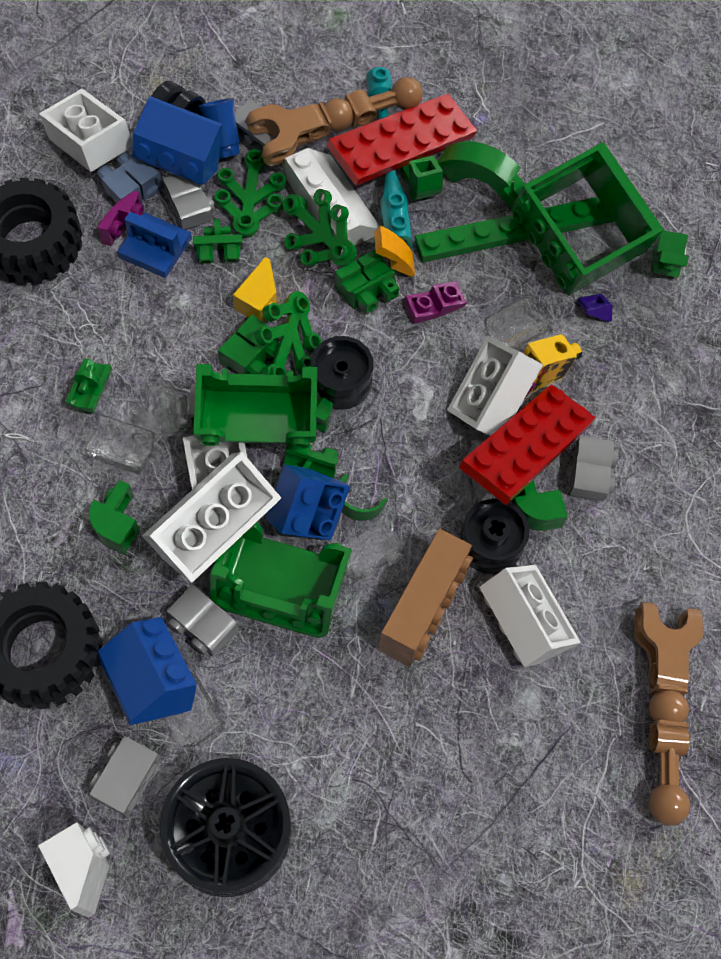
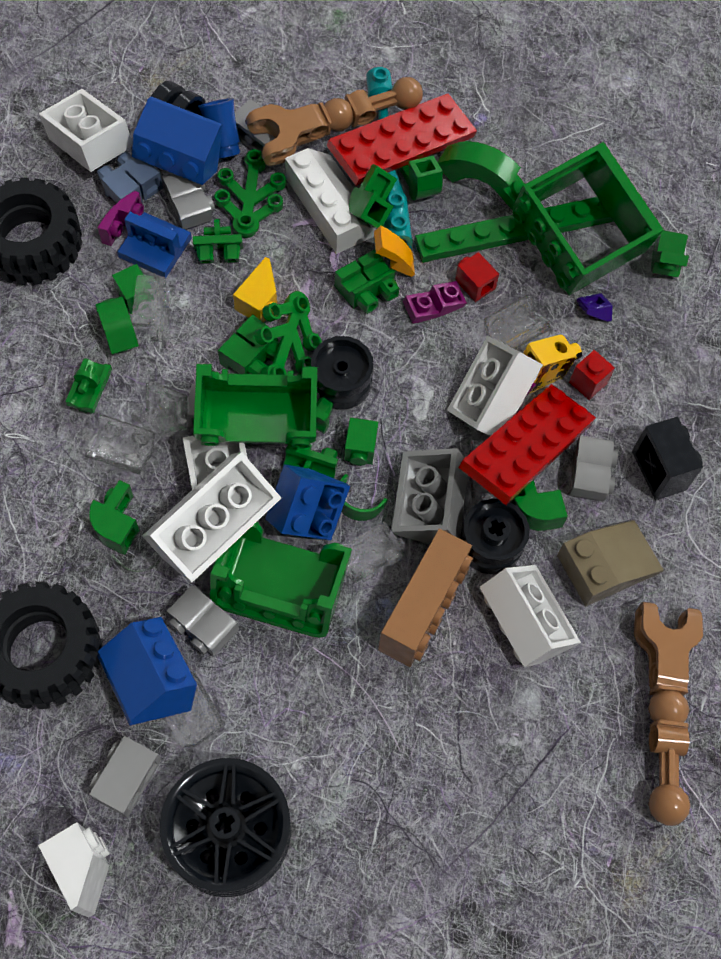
(117, 324): none -> green brick
(125, 284): none -> green brick
(150, 305): none -> clear bracket
(321, 230): green plant -> none
(361, 441): none -> green brick
(369, 200): none -> green brick
(430, 494): none -> light grey slope
(476, 276): none -> red brick
(591, 374): none -> red brick
(608, 561): none -> dark tan slope
(667, 458): none -> black brick

